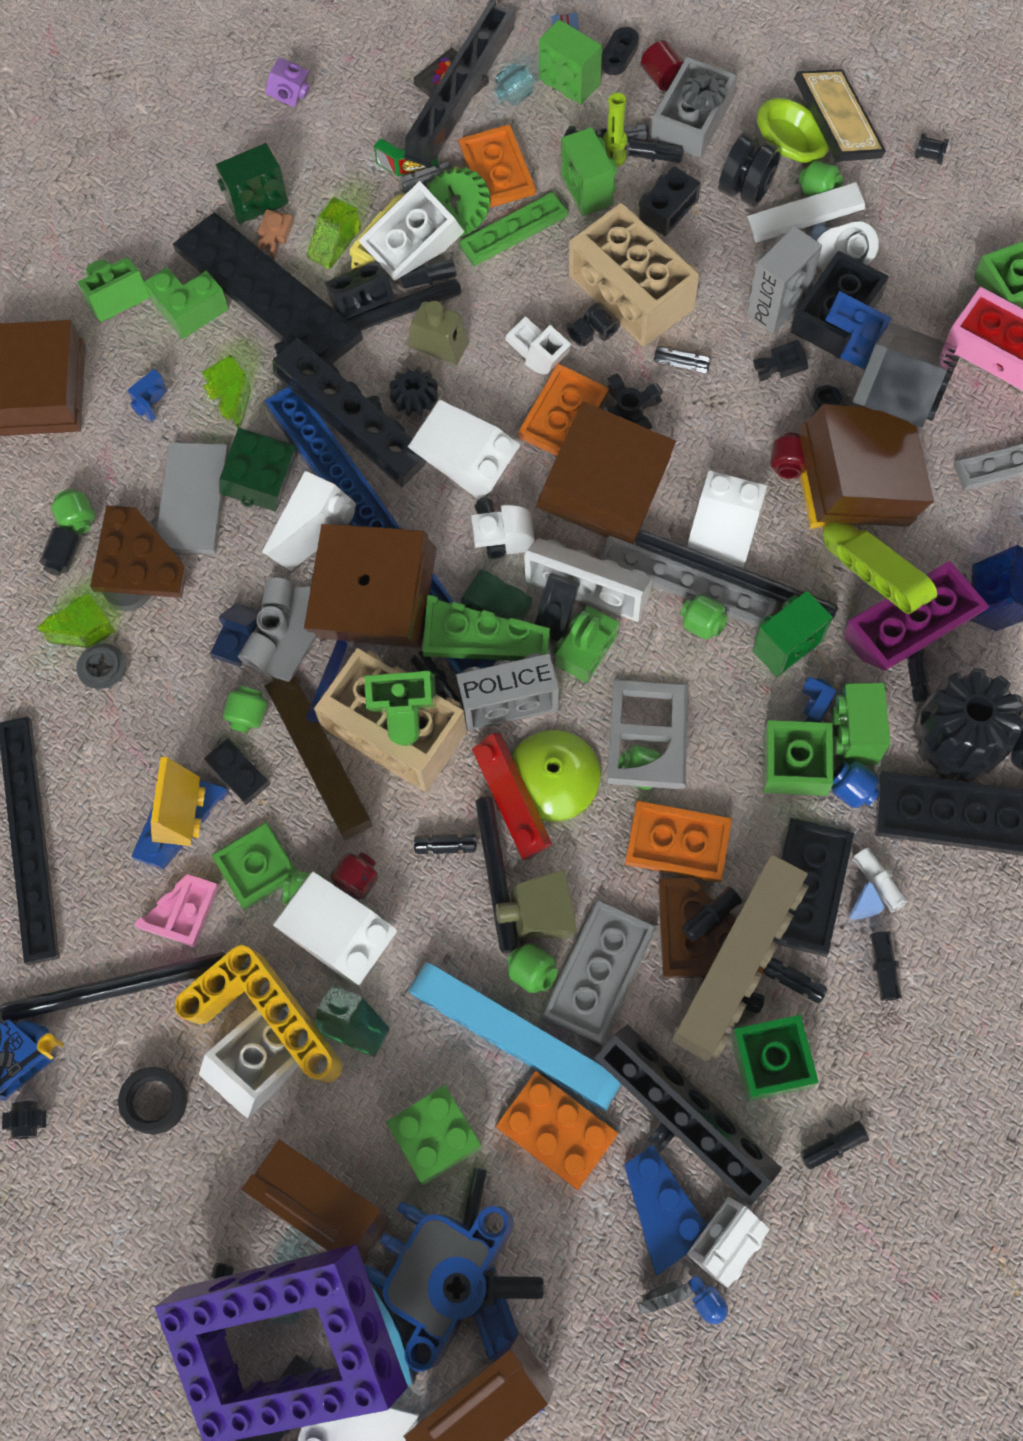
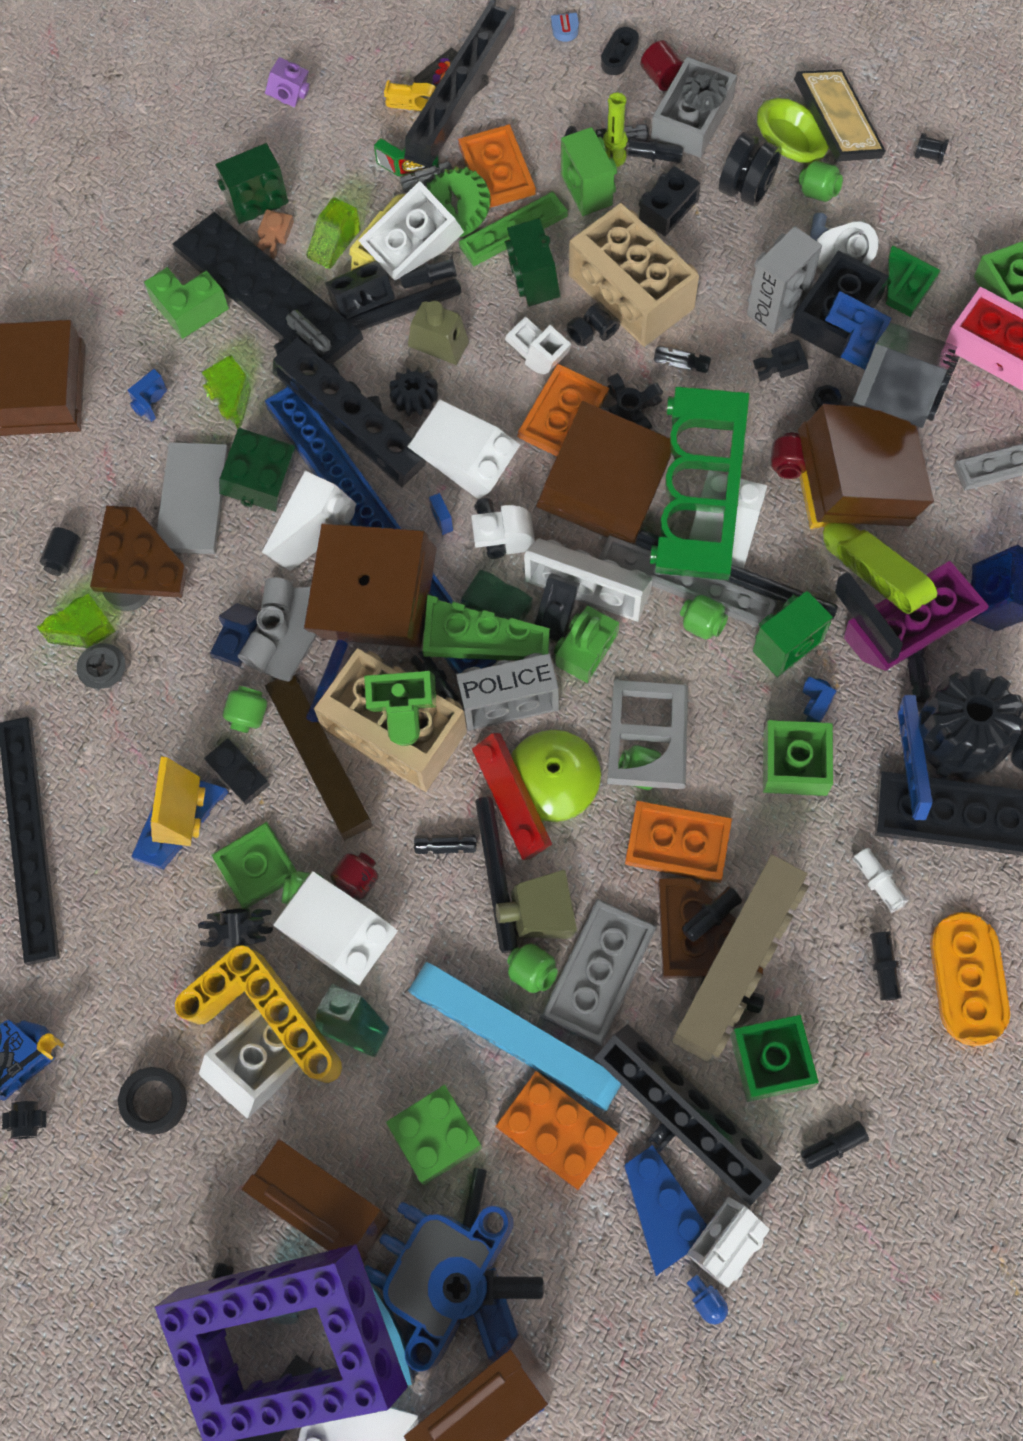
(73, 511): bright green head -> none
(108, 988): black axle -> none
(112, 287): bright green brick -> none
(182, 911): bright pink wing -> none
(235, 927): none -> black pin
(308, 332): none -> dark grey axle
(407, 96): none -> yellow piece
(441, 513): none -> blue tile
(514, 84): clear light blue head -> none
(532, 262): none -> dark green brick
(570, 61): bright green brick -> none
(664, 1296): dark grey gear -> none
(713, 411): none -> green fence
(795, 980): black axle -> none
(806, 212): white tile -> none
(825, 857): black tile -> none
(855, 784): blue head -> none
(861, 723): bright green brick -> none
(867, 903): light blue slope -> none
(868, 617): none -> black tile
(908, 281): none -> green wing
(914, 758): none -> blue tile
(969, 979): none -> light orange tile

